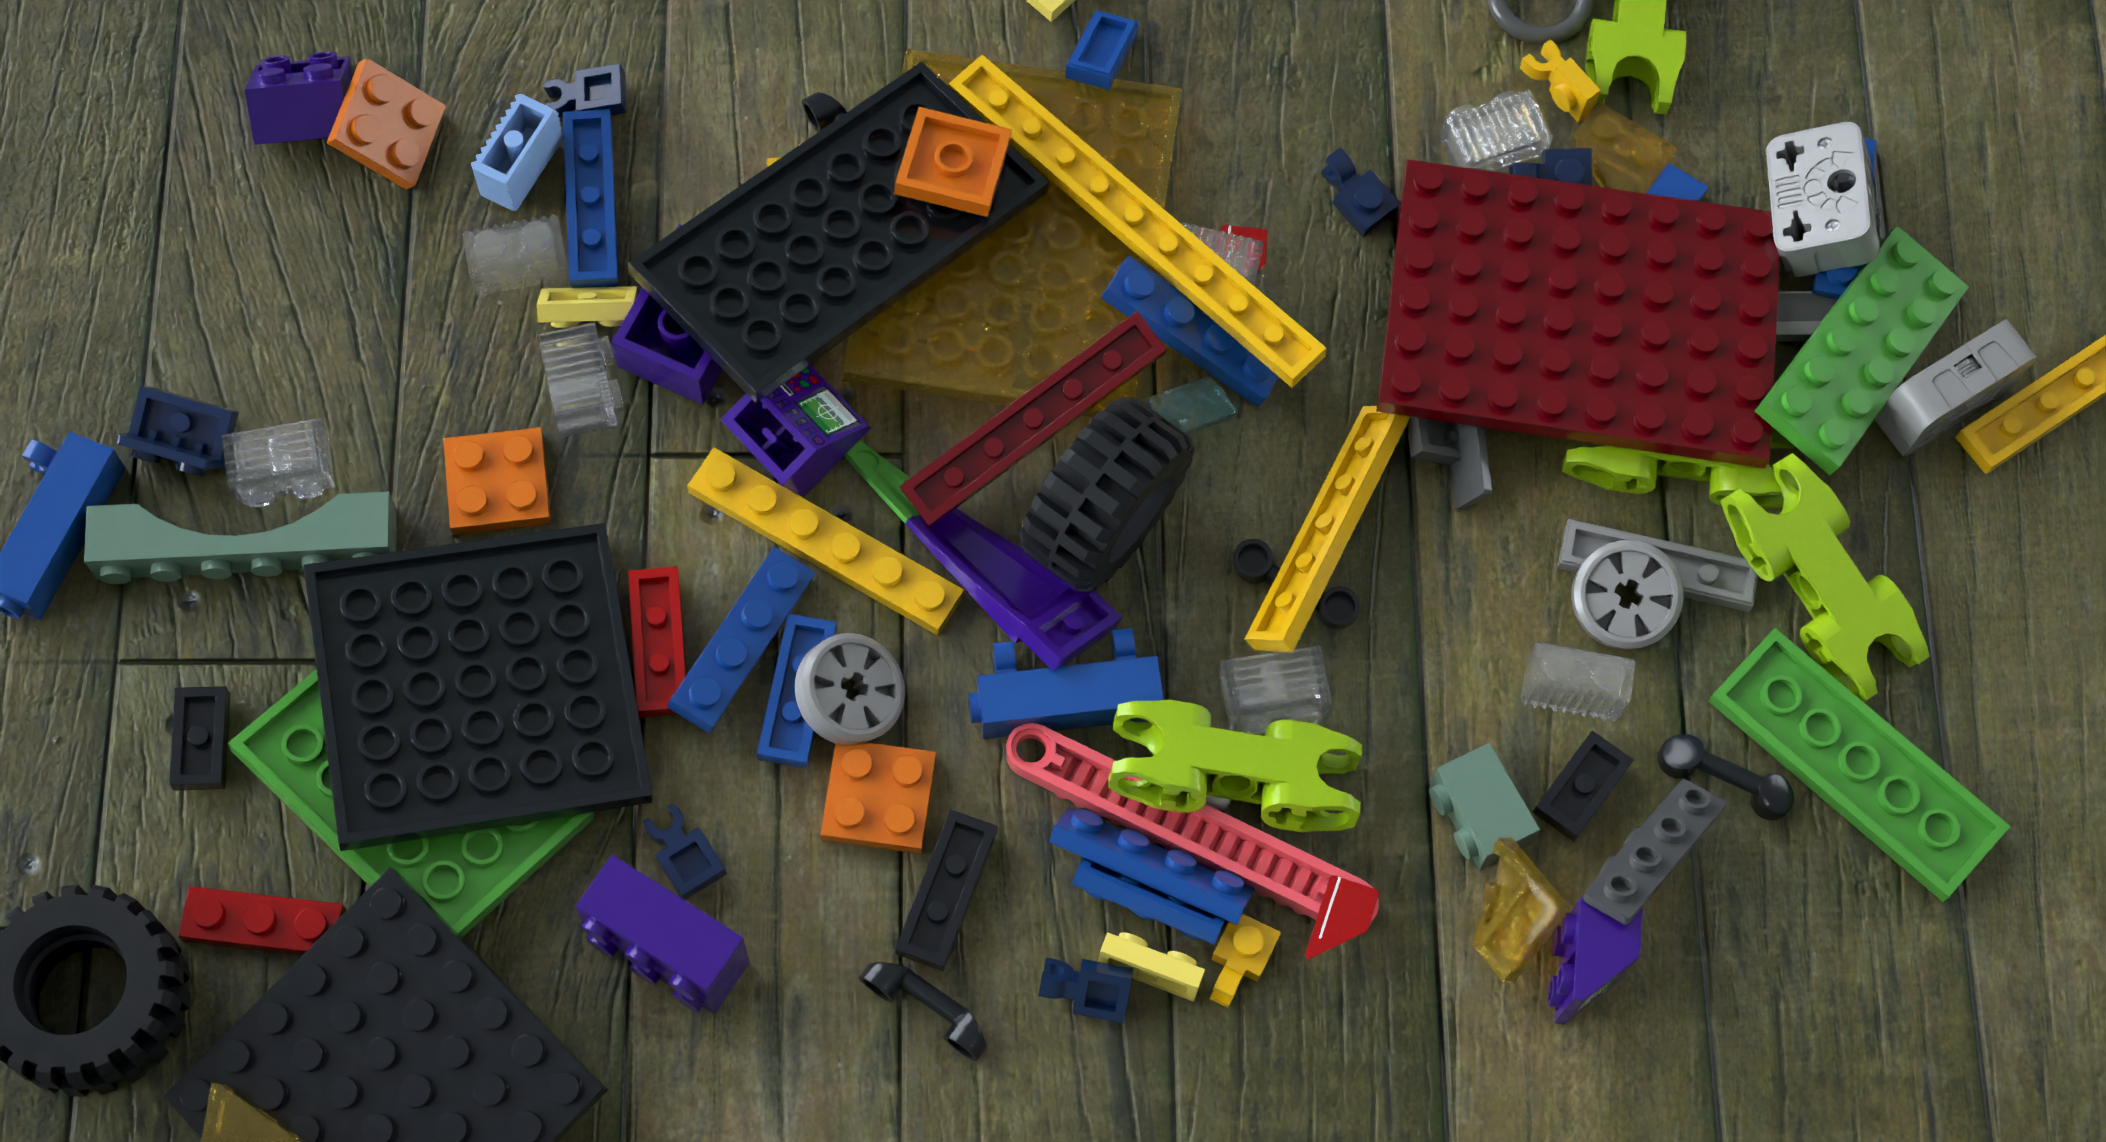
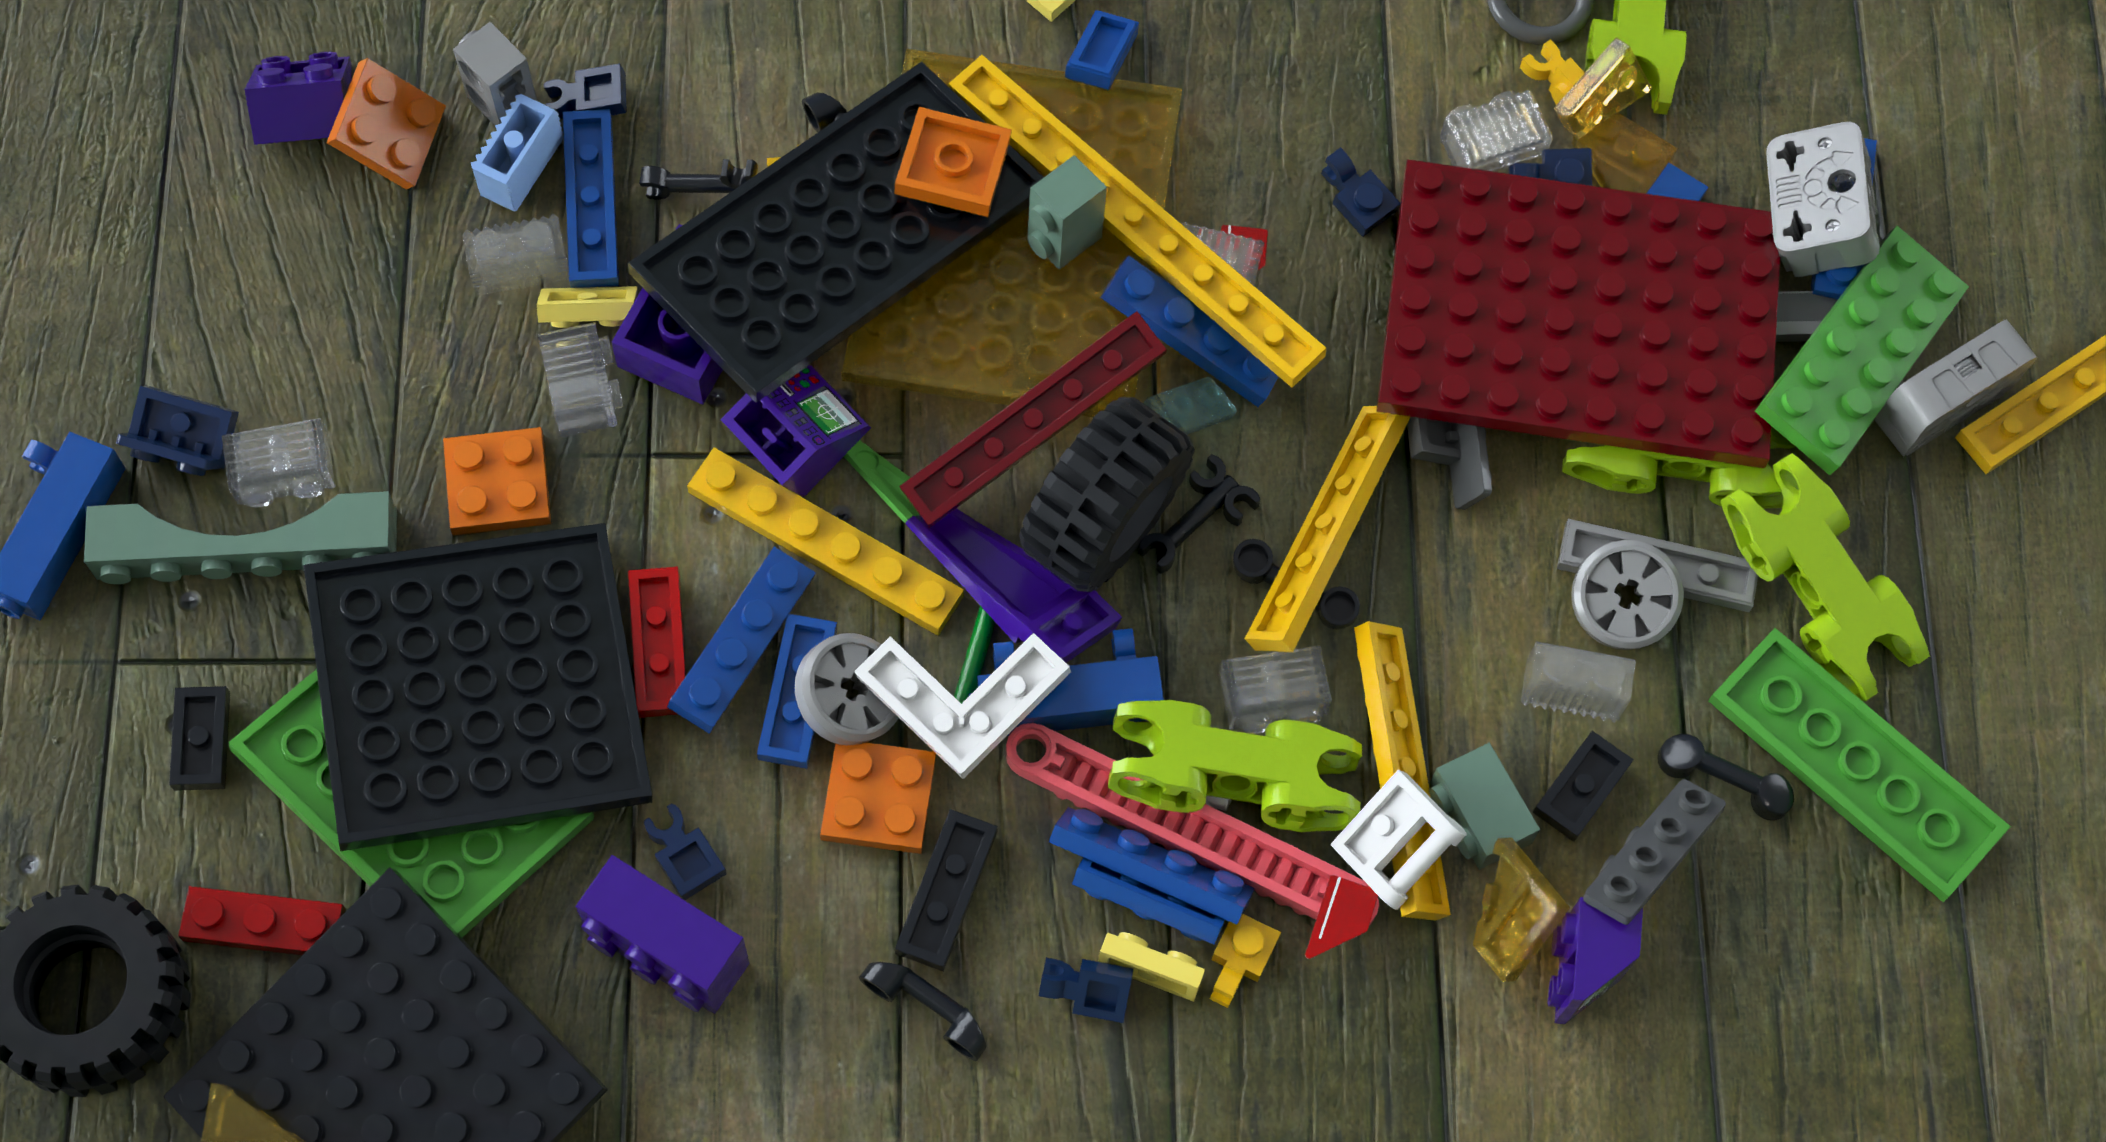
(492, 71): none -> light grey brick
(662, 182): none -> black bar
(969, 730): none -> white plate
(975, 655): none -> green bar
(1066, 212): none -> sand green brick
(1218, 491): none -> black bar
(1386, 828): none -> white plate
(1399, 747): none -> yellow plate
(1603, 90): none -> clear yellow wing

